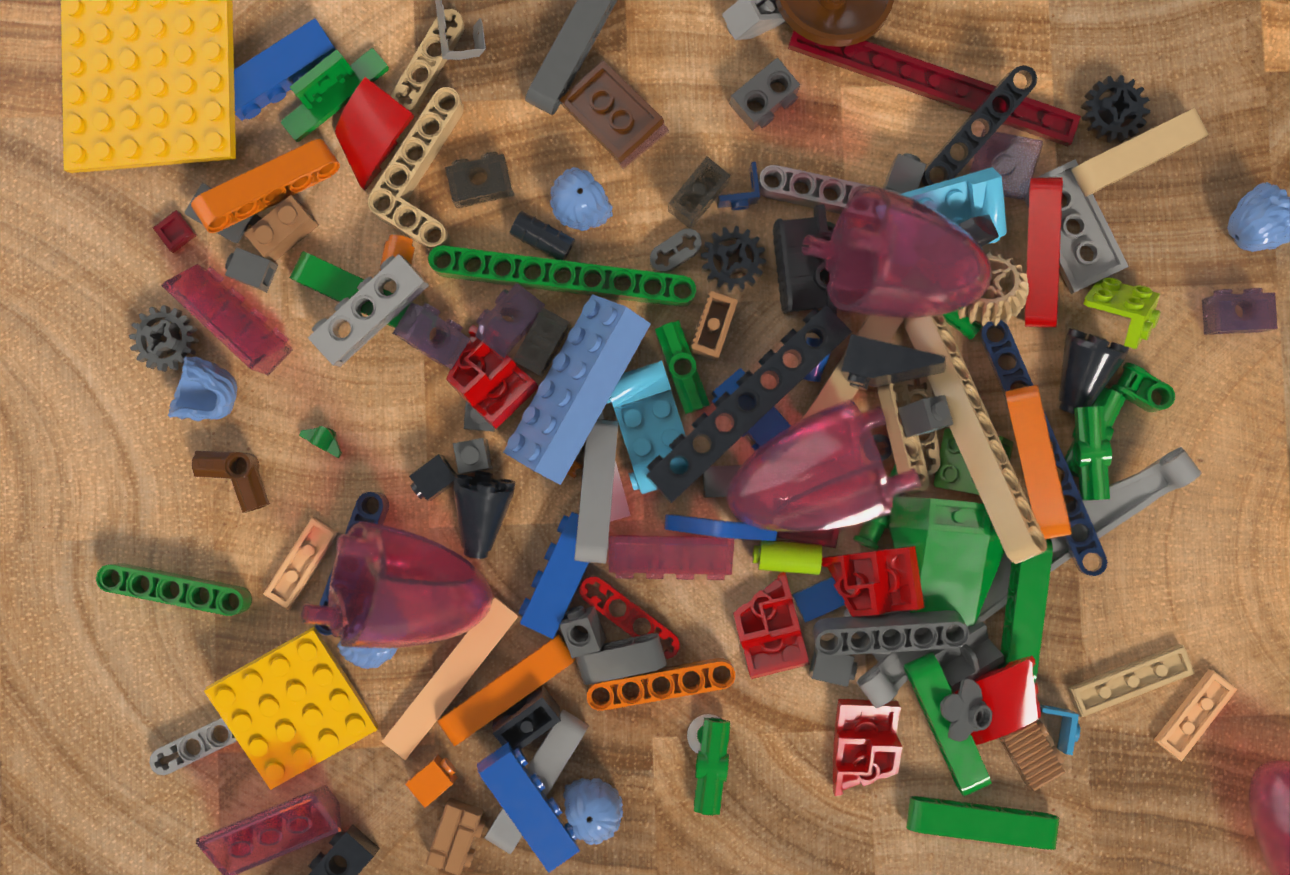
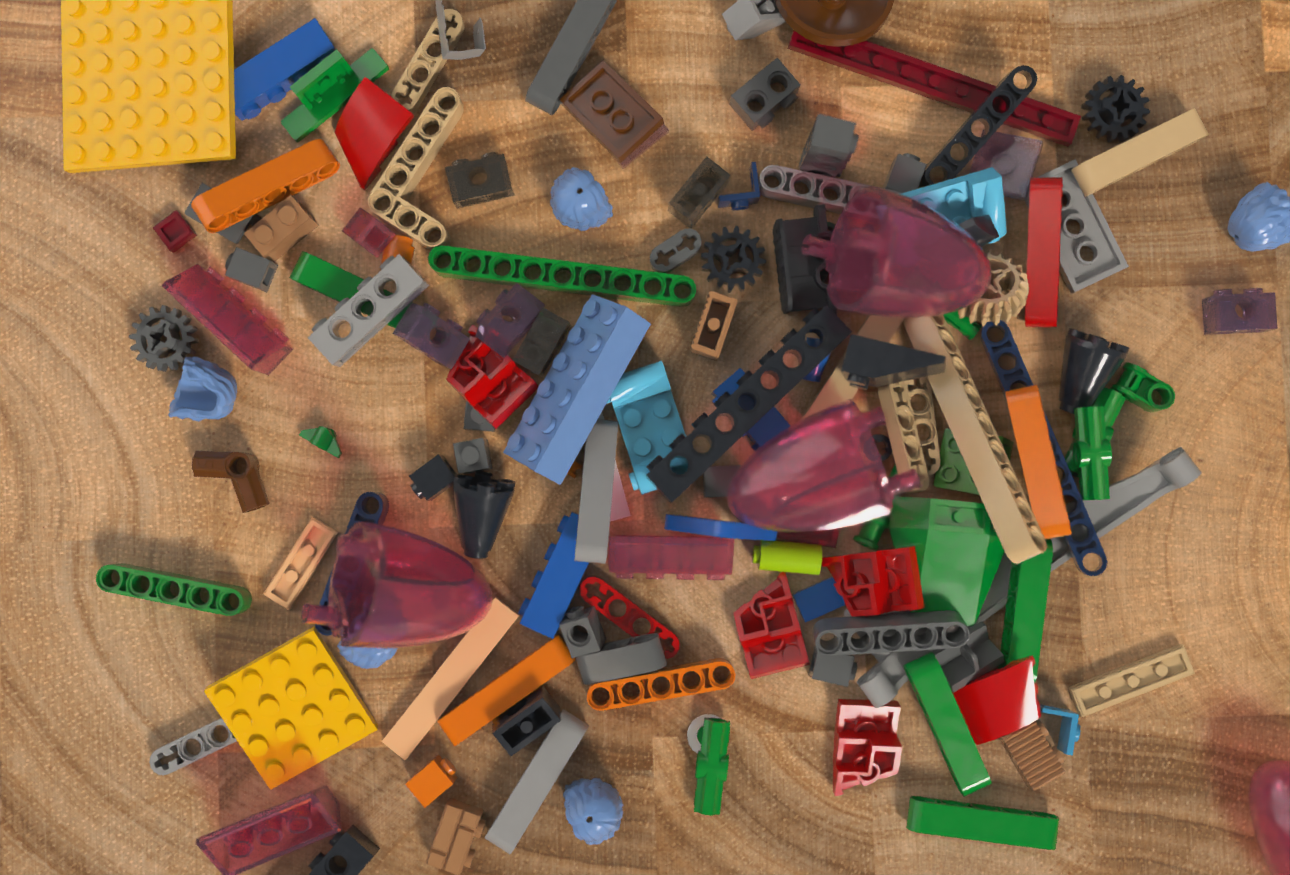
(368, 232): none -> clear pink brick
(528, 807): blue brick -> none
(542, 236): black axle -> none
(674, 349): green piece -> none
(828, 146): none -> dark grey brick
(925, 416): dark grey brick -> none
(965, 711): dark grey plate -> none
(1127, 301): lime bracket -> none
(1195, 714): light nougat tile -> none

